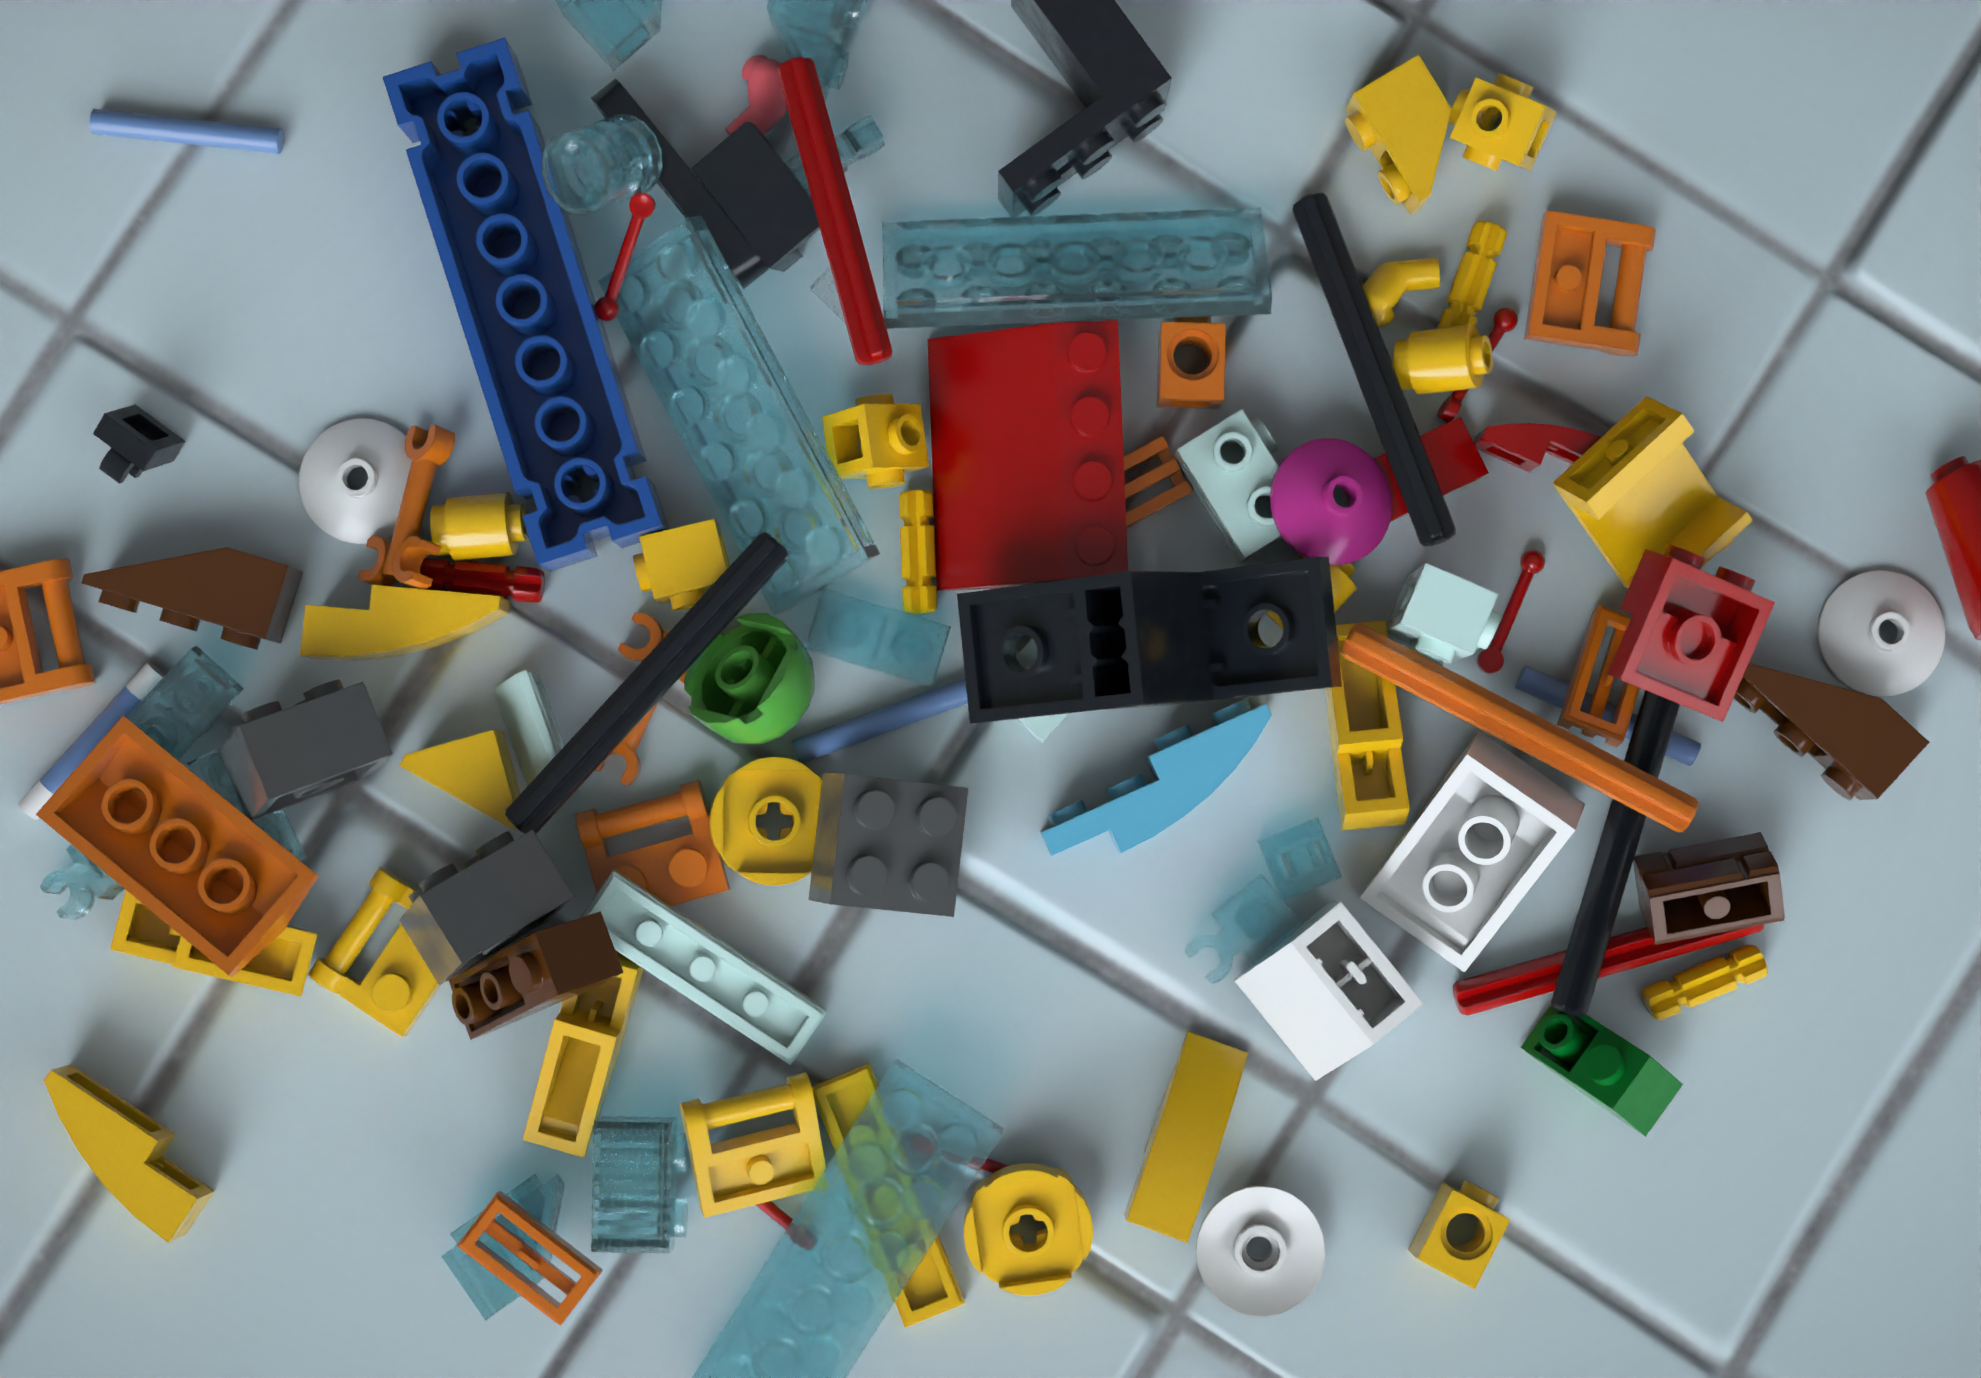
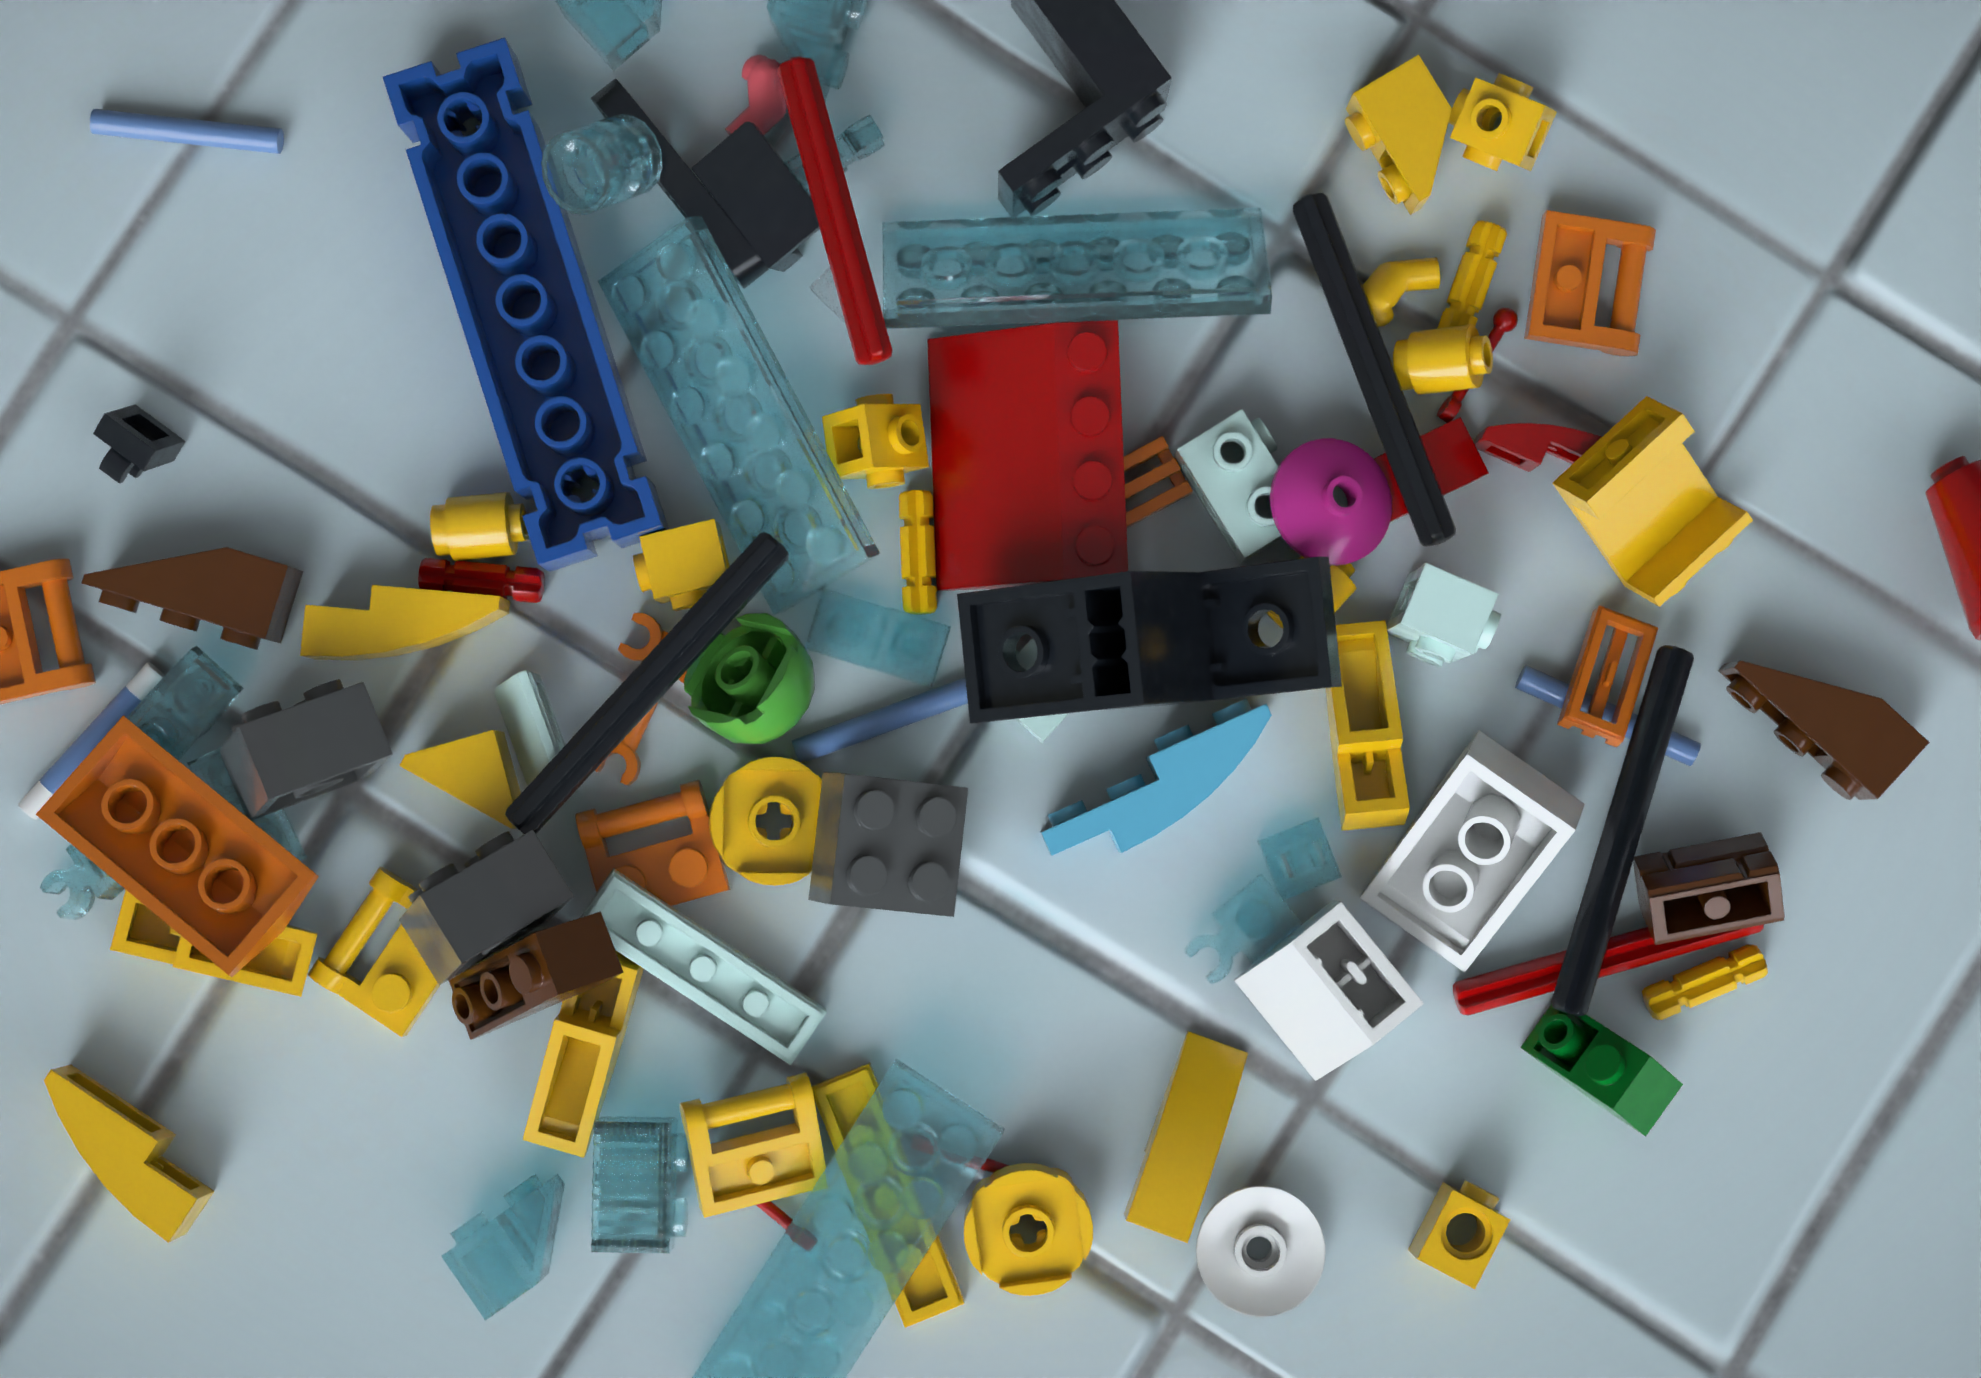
(324, 471): white dish -> none
(404, 554): orange bar -> none
(544, 1236): orange tile -> none
(641, 207): red hinge -> none
(1186, 390): orange brick -> none
(1491, 659): red hinge -> none
(1519, 728): orange axle -> none
(1689, 631): red plate -> none
(1851, 638): white dish -> none

